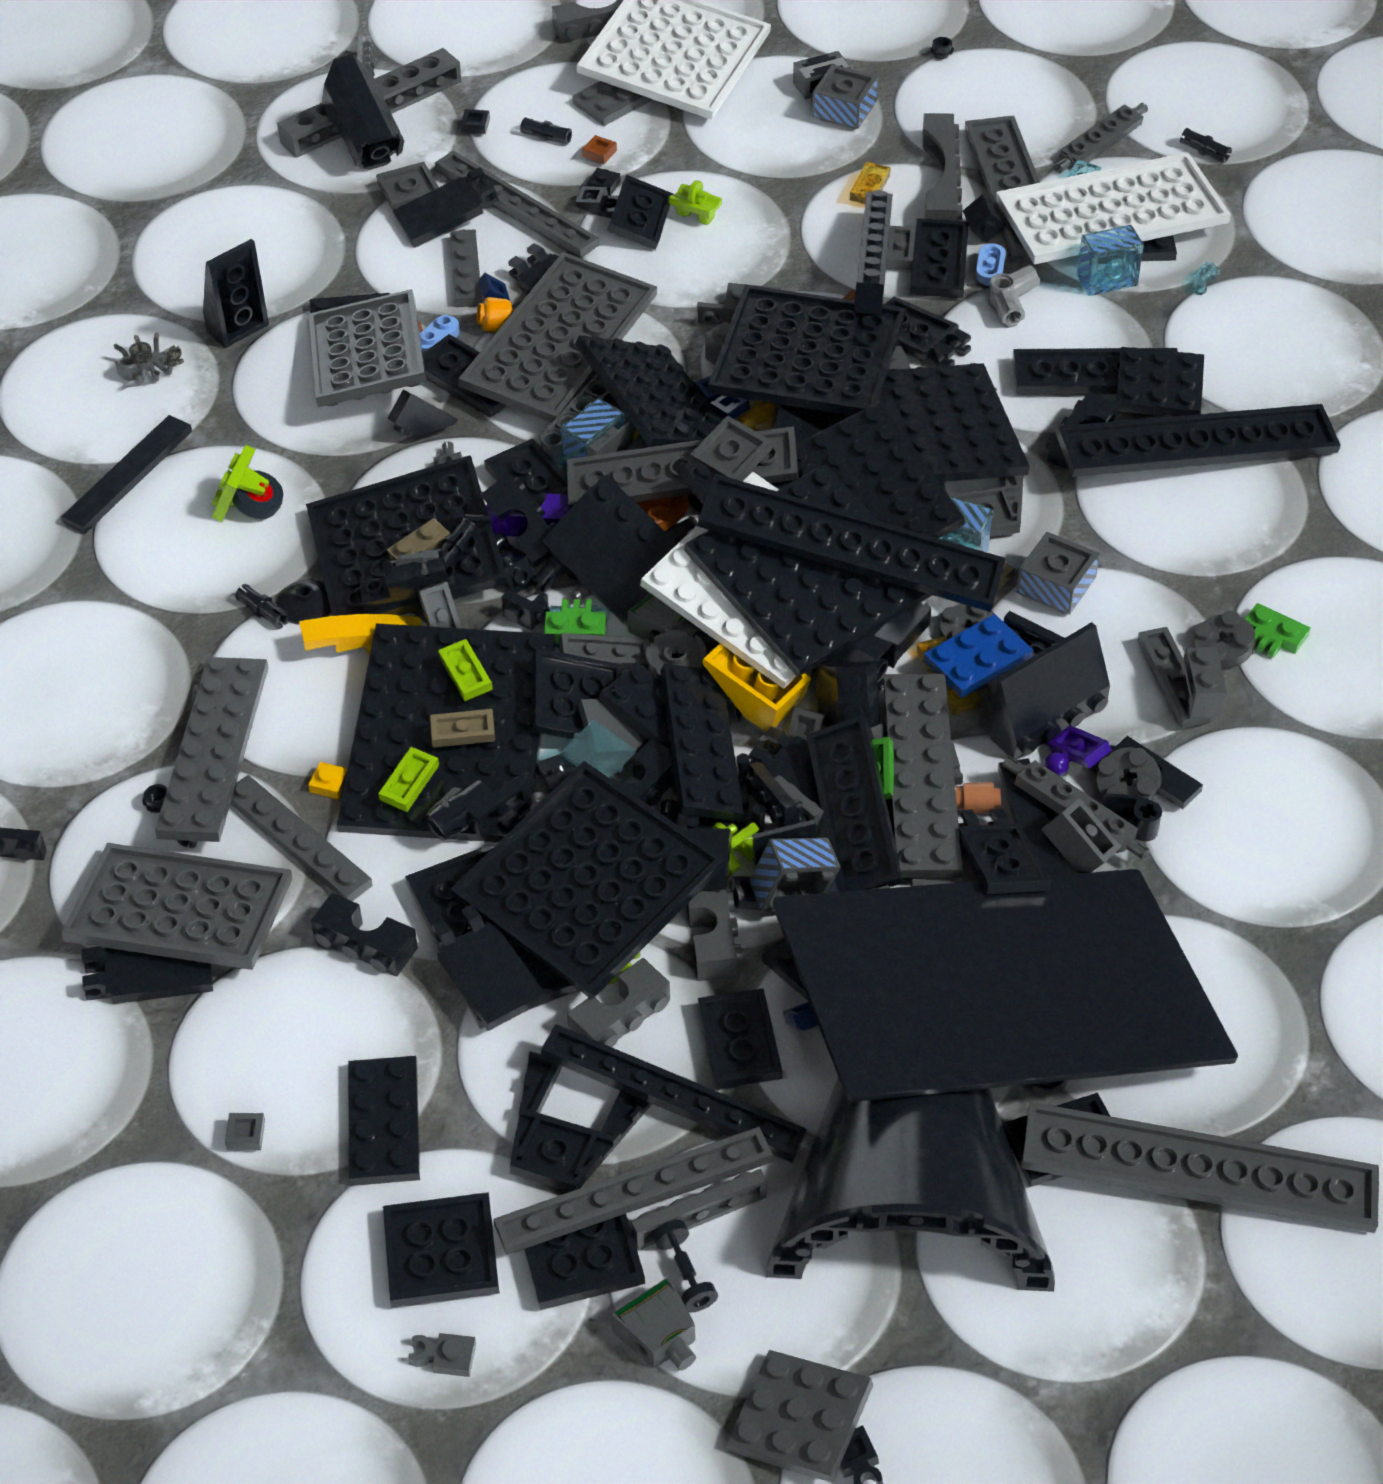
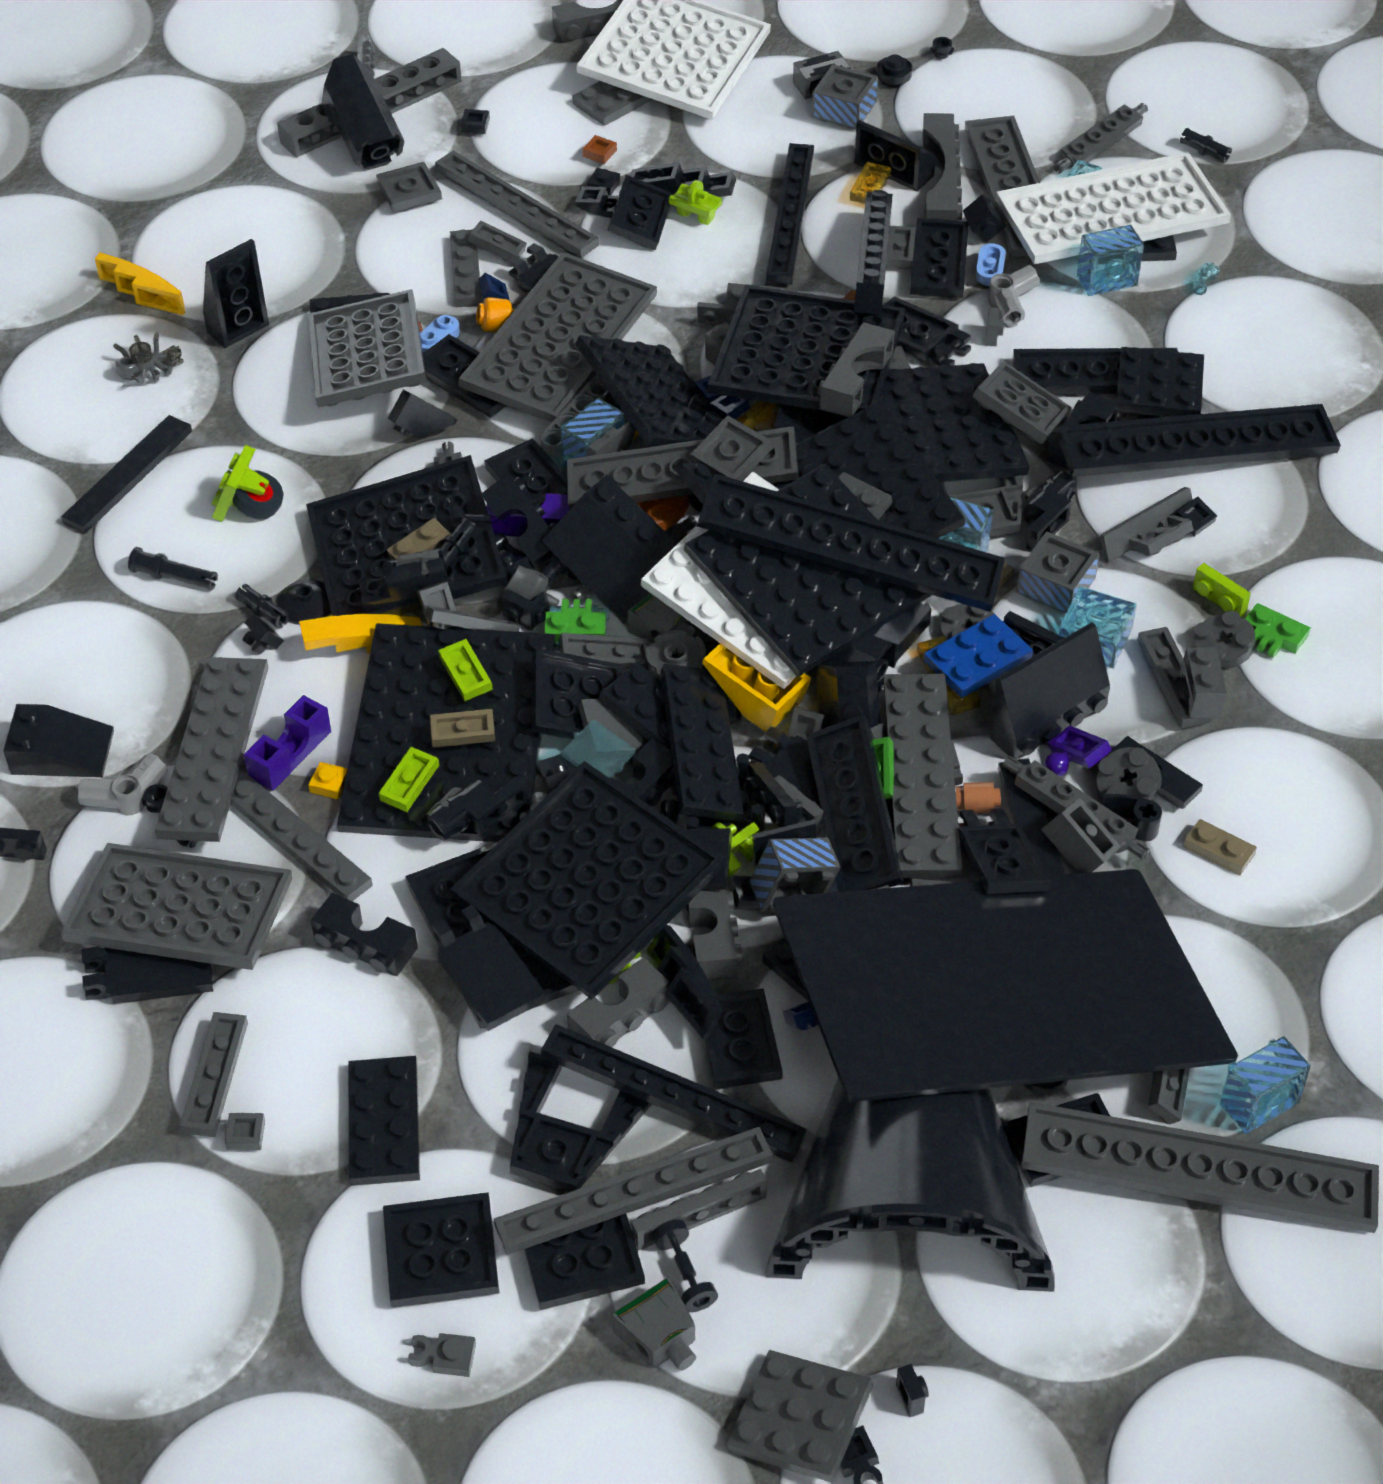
(56, 743): none -> black slope
(125, 791): none -> light grey piece
(145, 285): none -> yellow slope
(160, 566): none -> black pin
(214, 1074): none -> dark grey plate
(262, 634): none -> black tile
(305, 728): none -> dark purple arch
(446, 207): black tile -> none
(446, 618): none -> dark grey plate
(496, 241): none -> dark grey plate
(529, 584): none -> dark grey piece
(546, 130): black pin -> none
(672, 176): none -> black slope
(689, 985): none -> black slope
(790, 214): none -> black plate
(867, 350): none -> dark grey arch
(874, 499): none -> dark grey plate
(894, 70): none -> black plate
(908, 162): none -> black slope
(912, 1390): none -> black plate
(994, 327): none -> dark grey plate
(1021, 402): none -> dark grey plate
(1048, 506): none -> black plate
(1110, 615): none -> clear light blue container
(1150, 528): none -> dark grey bracket
(1169, 1093): none -> dark grey plate
(1199, 514): none -> black plate
(1220, 847): none -> dark tan plate
(1221, 590): none -> lime plate
(1264, 1084): none -> clear light blue container

